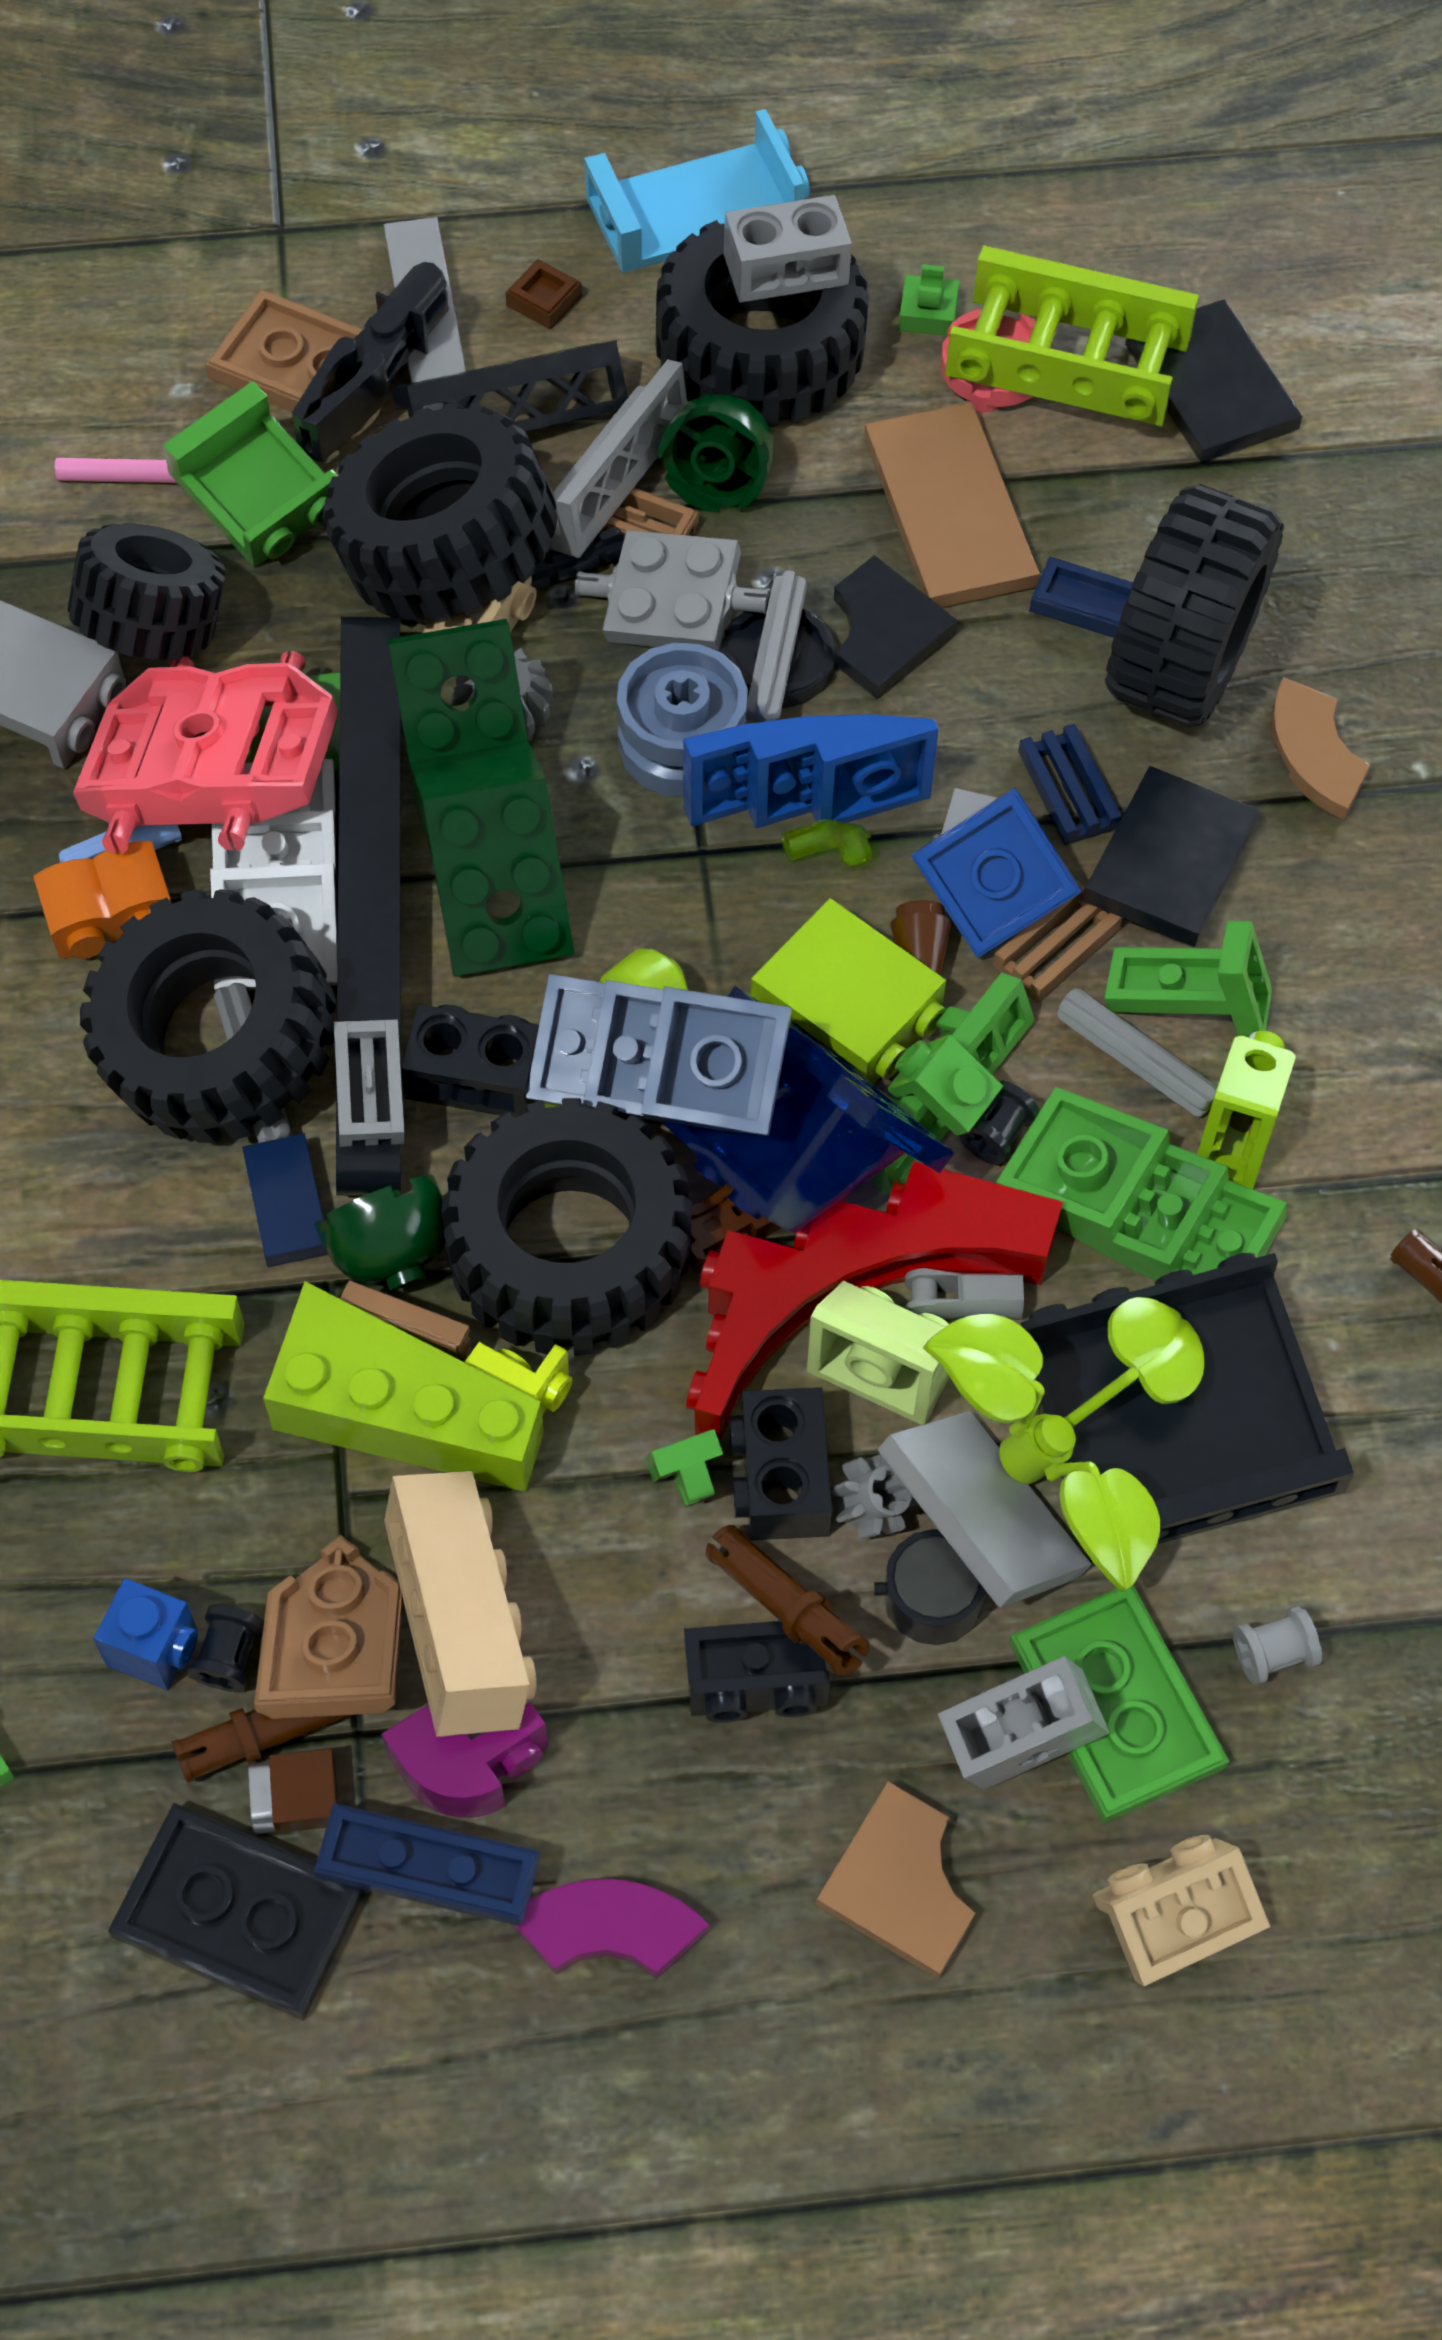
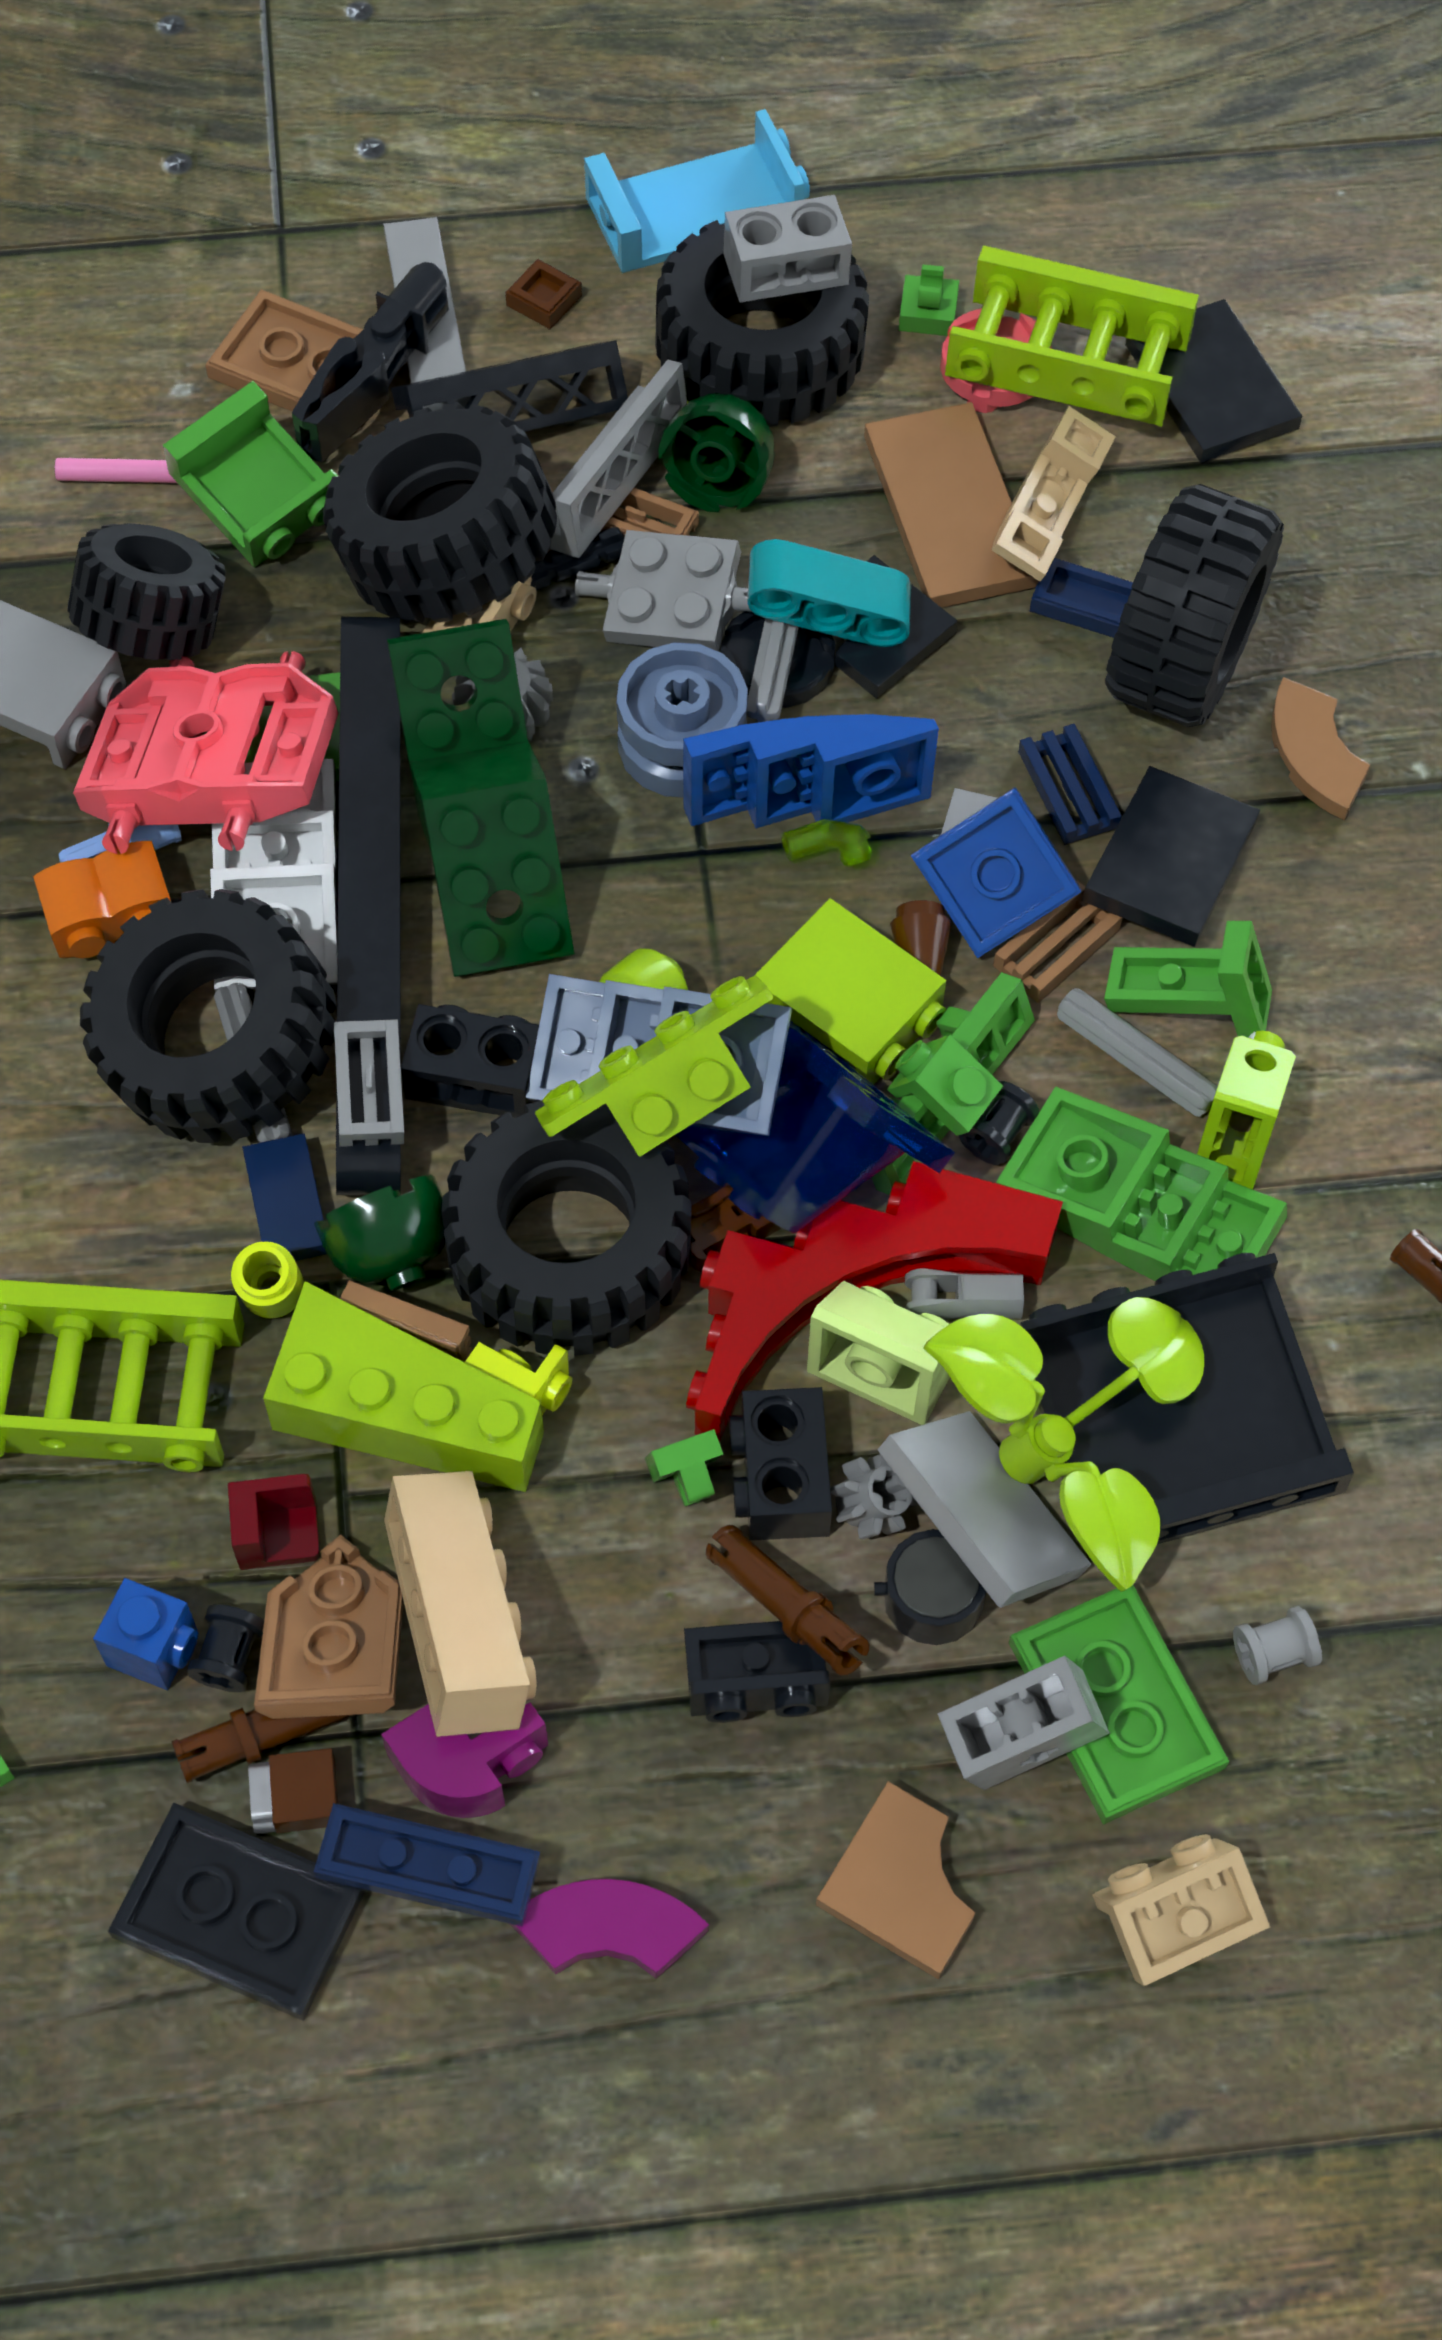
(257, 1264): none -> neon yellow brick
(273, 1521): none -> dark red panel
(667, 1079): none -> lime bracket
(829, 593): none -> teal beam
(1051, 493): none -> tan slope

